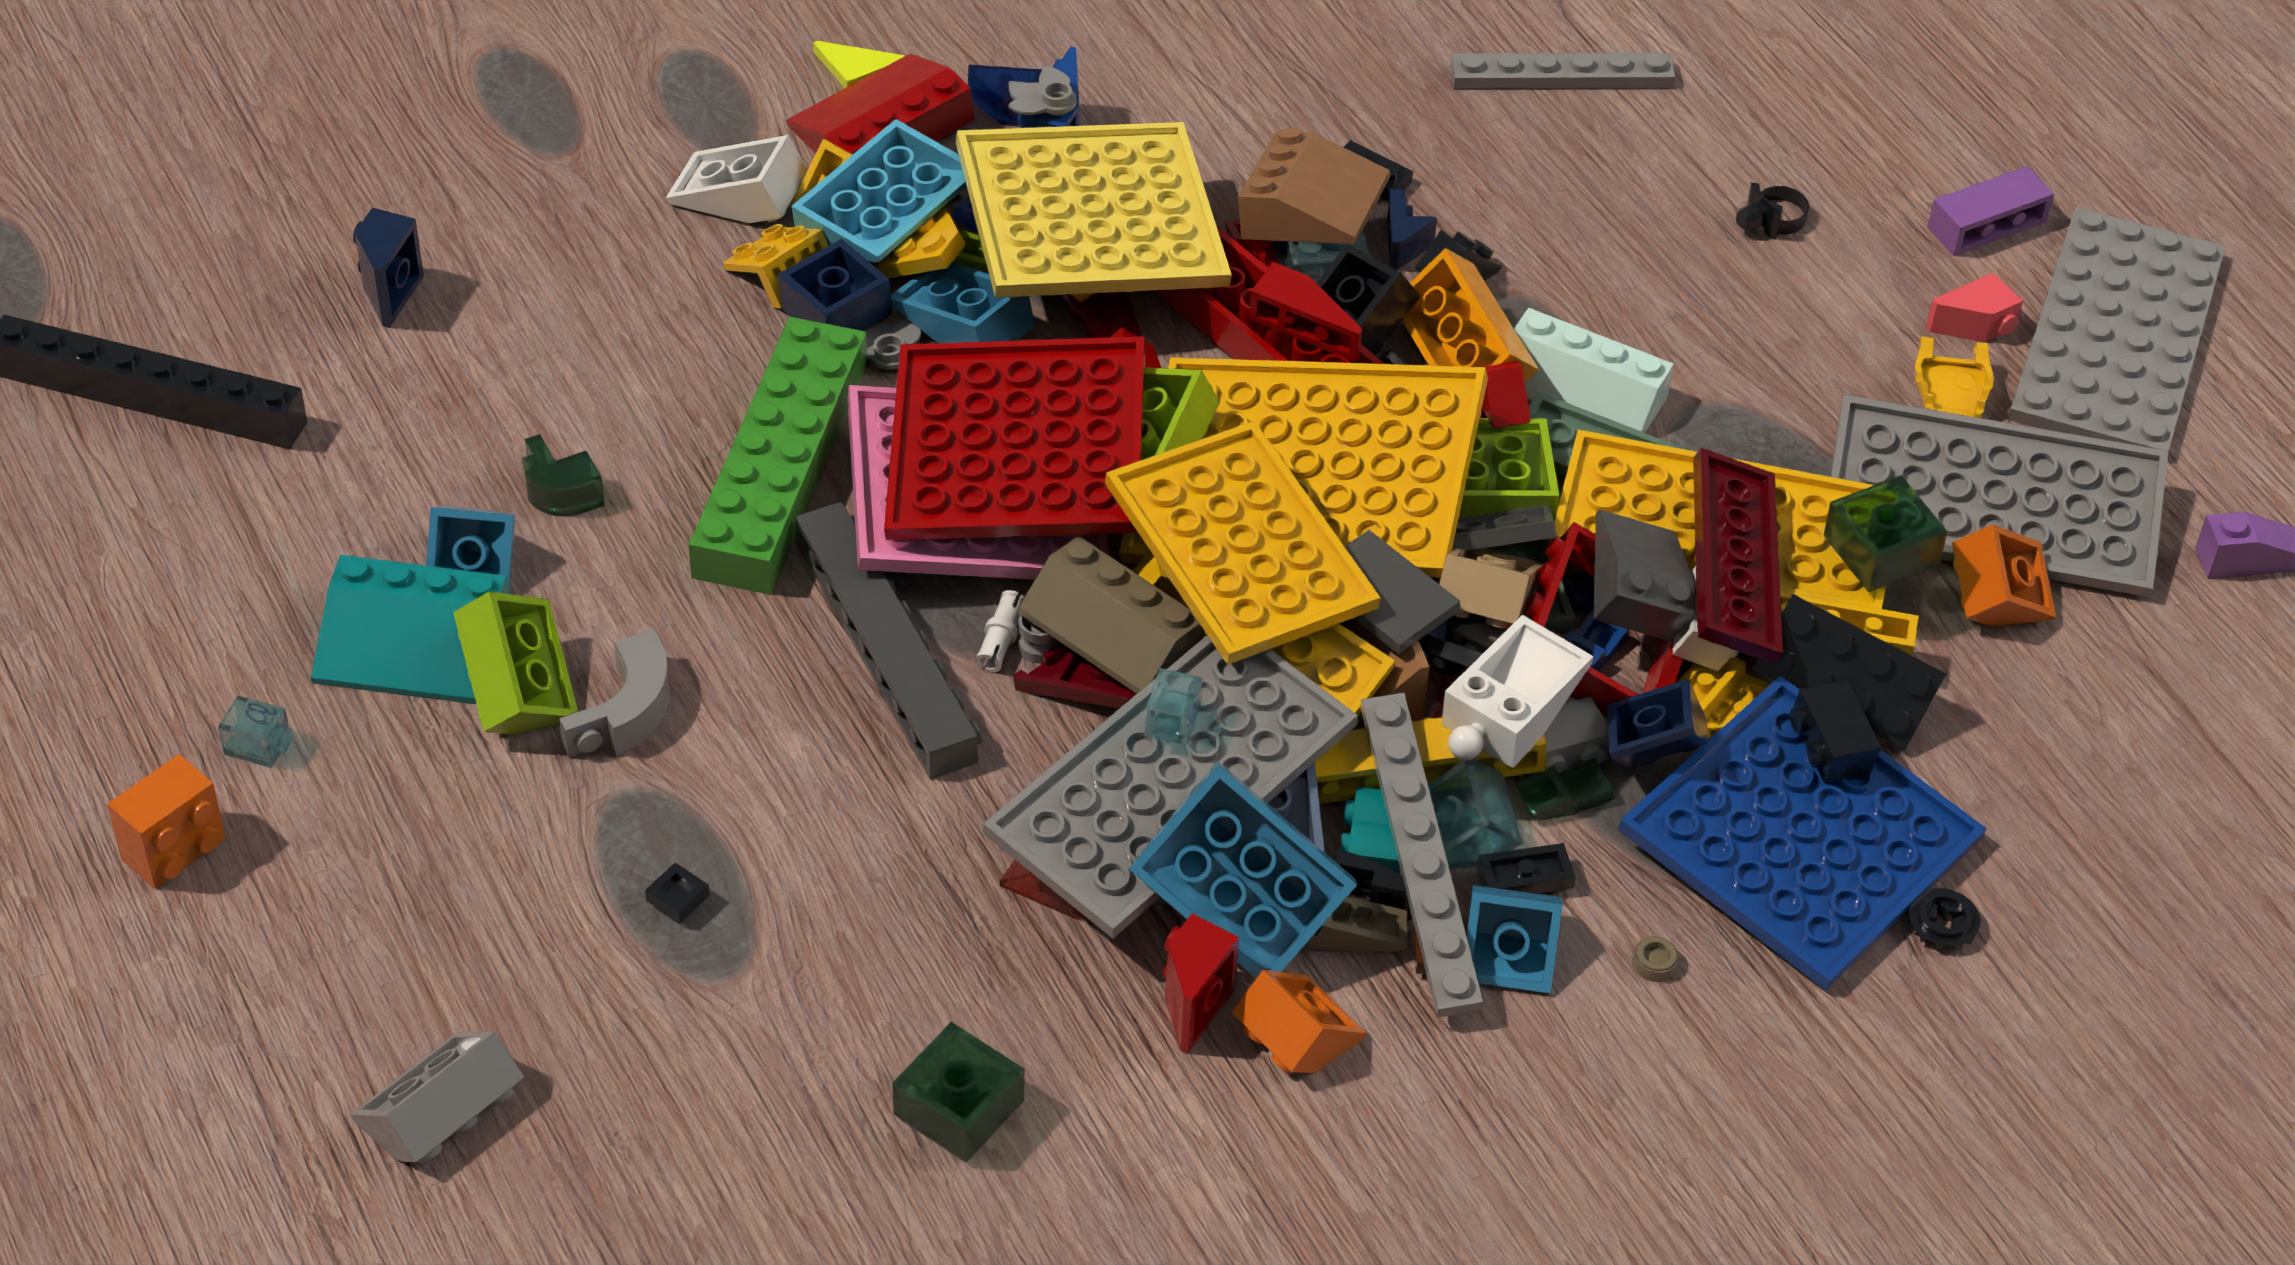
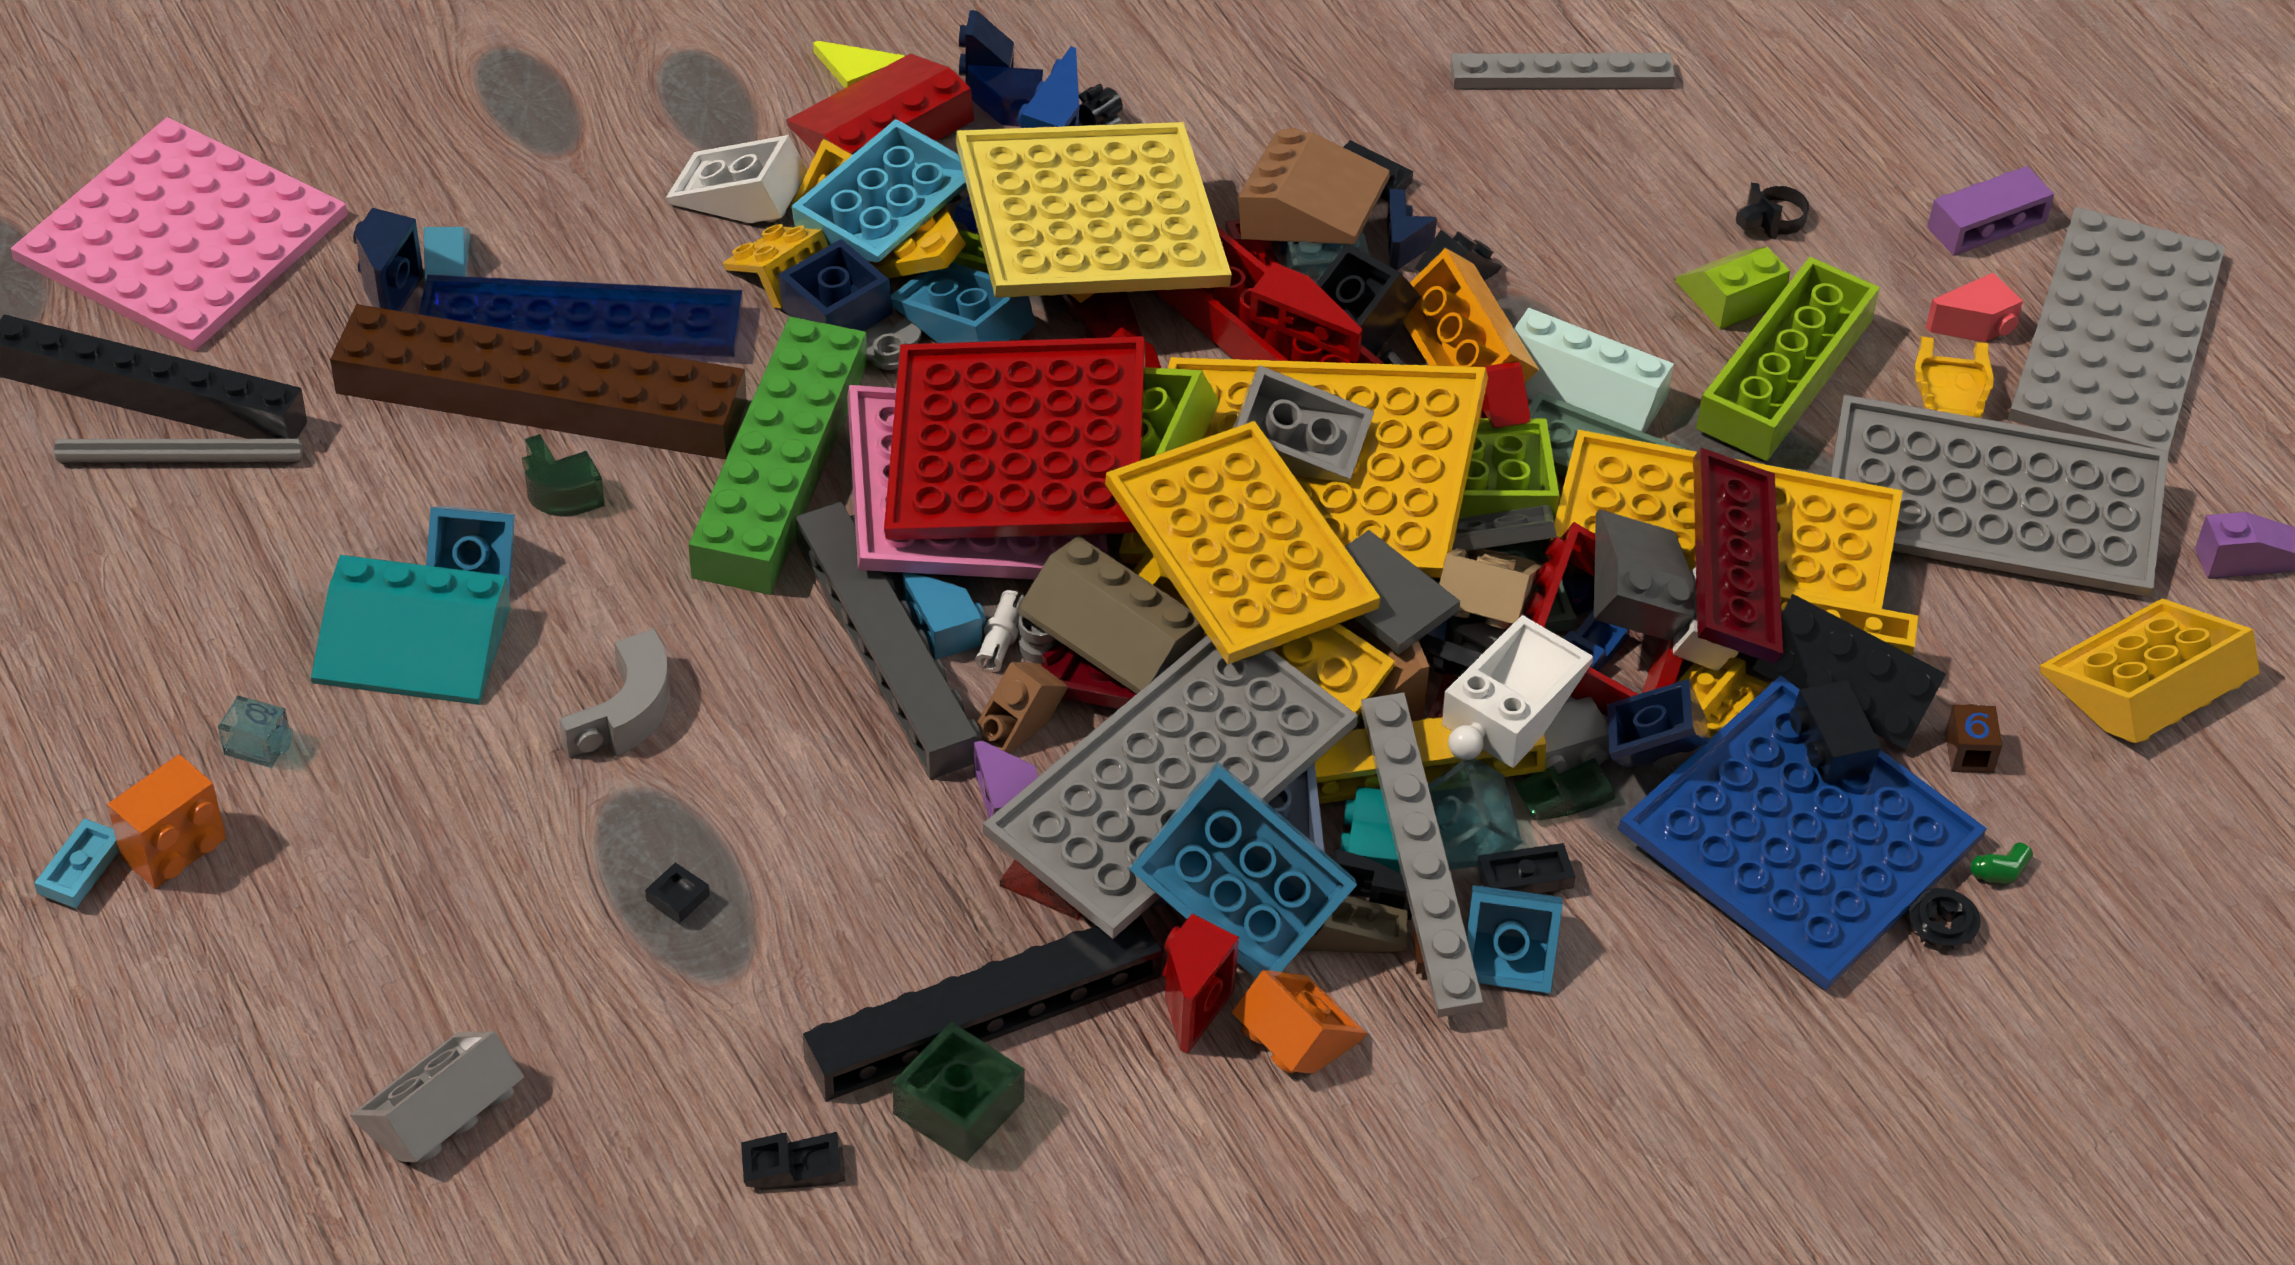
(78, 864): none -> medium azure plate
(177, 450): none -> light grey axle
(179, 233): none -> bright pink plate
(446, 250): none -> medium azure slope
(515, 662): lime slope -> none
(540, 381): none -> reddish brown brick
(596, 313): none -> clear blue plate
(784, 1164): none -> black slope
(943, 614): none -> dark azure slope
(983, 45): none -> dark blue slope
(984, 1002): none -> black brick
(1000, 775): none -> medium lavender slope
(1020, 705): none -> medium nougat slope
(1048, 95): light grey plate -> none
(1100, 106): none -> black gear
(1173, 706): clear light blue brick -> none
(1307, 426): none -> light grey slope
(1655, 959): dark tan tile -> none
(1736, 285): none -> lime slope
(1787, 358): none -> lime brick
(1885, 533): clear green brick -> none
(1973, 738): none -> reddish brown brick
(2002, 578): orange slope -> none
(2002, 868): none -> green arm
(2154, 668): none -> yellow slope

